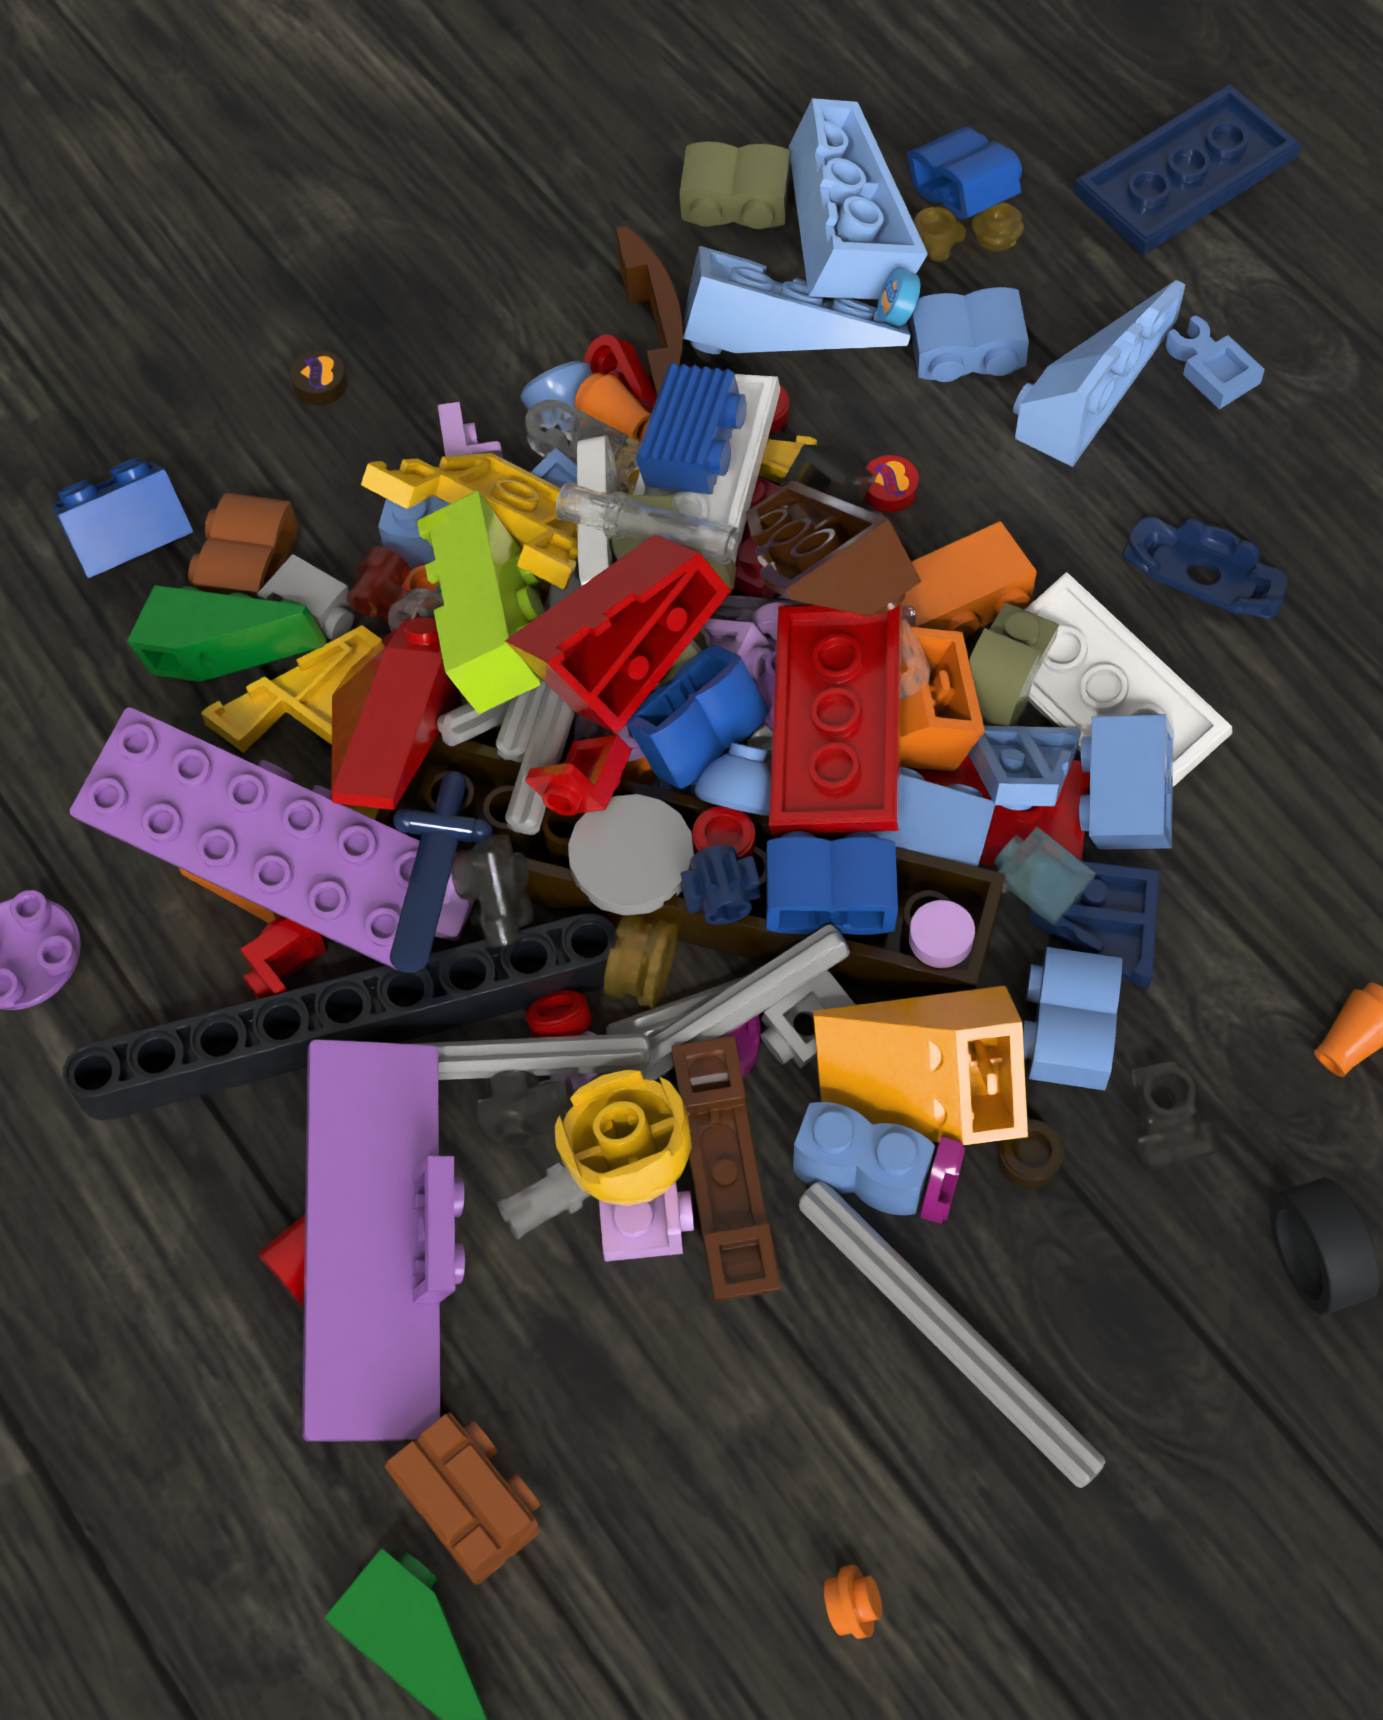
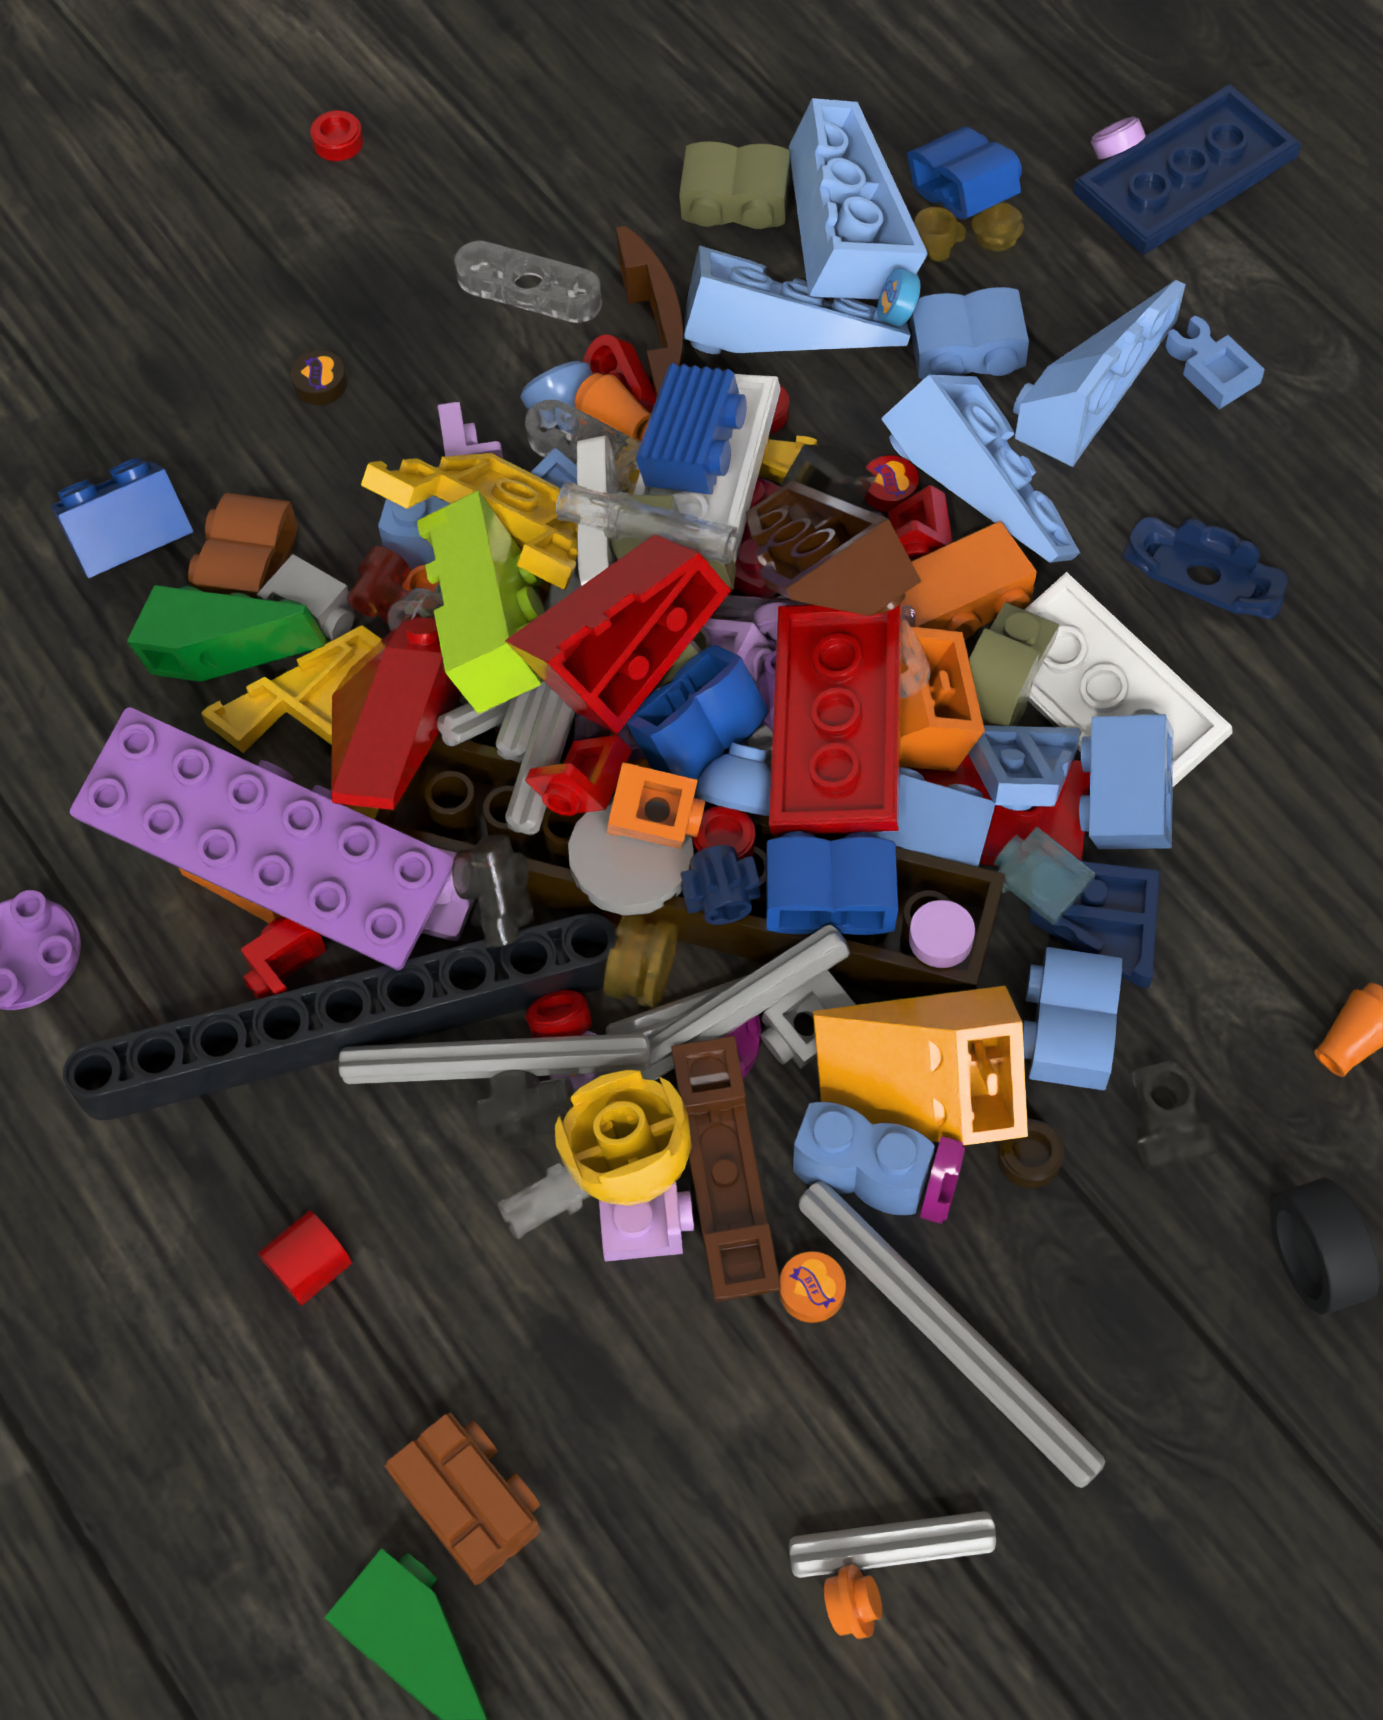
(336, 135): none -> red tile
(375, 1241): medium lavender bracket -> none
(431, 869): dark blue sword -> none
(513, 264): none -> clear beam
(639, 787): none -> orange brick
(812, 1287): none -> orange tile
(892, 1544): none -> light grey axle
(922, 522): none -> red bracket
(961, 441): none -> light blue wedge
(1117, 137): none -> lavender tile

